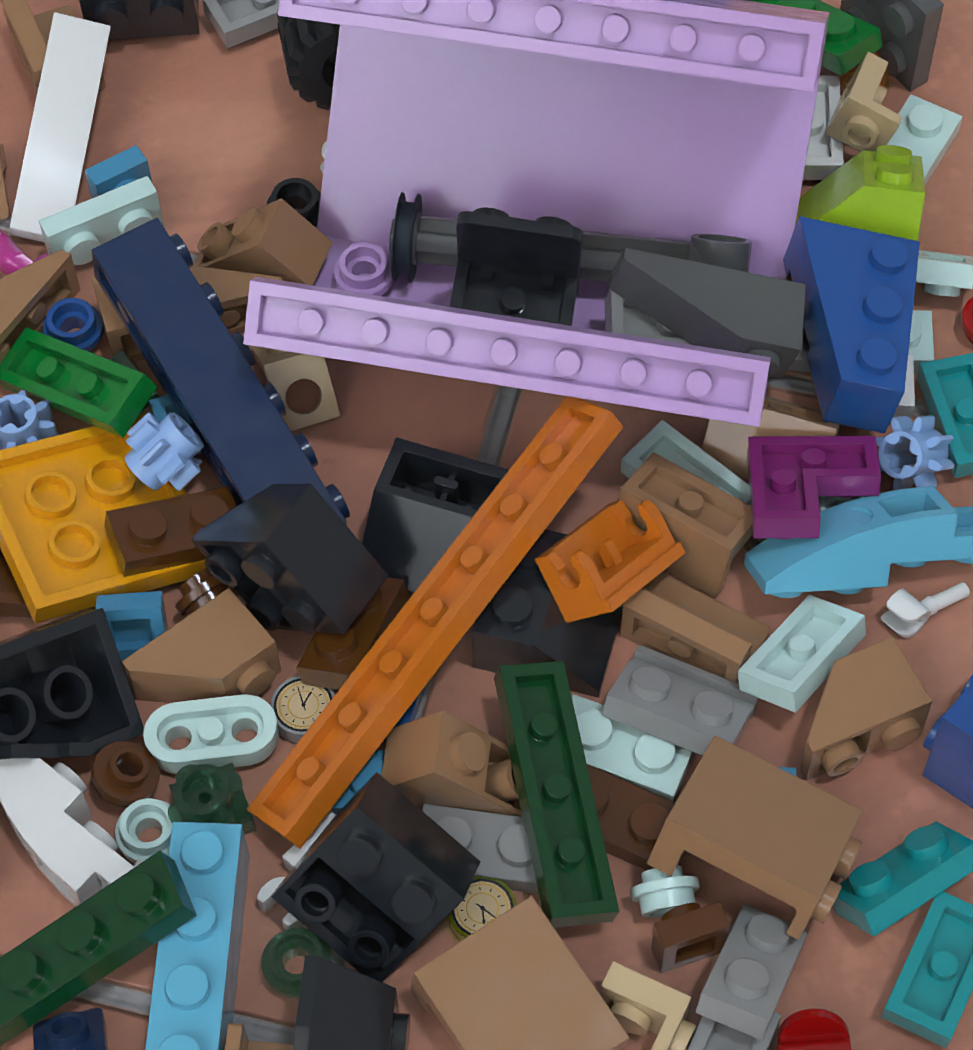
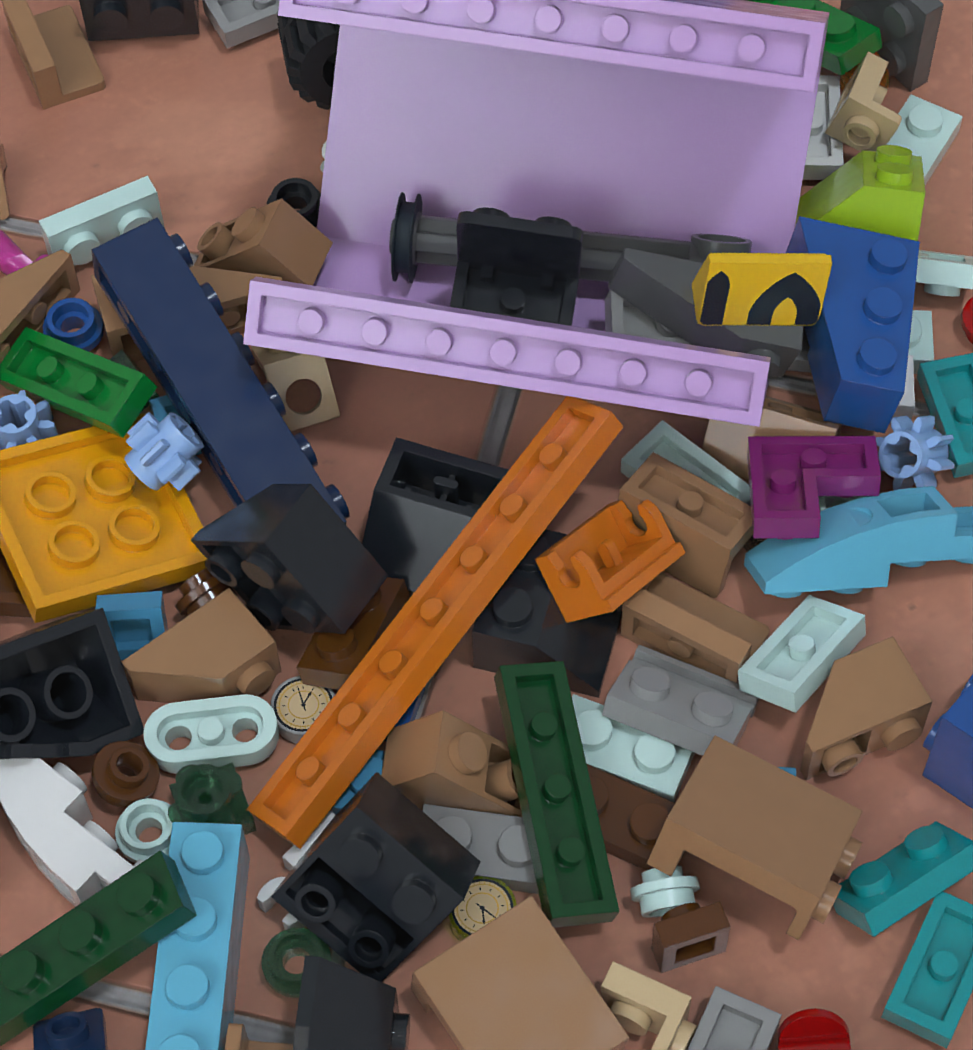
(60, 123): white slope -> none
(117, 171): dark azure plate -> none
(161, 531): reddish brown plate -> none
(360, 259): lavender plate -> none
(751, 973): light grey plate -> none
(761, 289): none -> yellow slope
(909, 615): white hand -> none

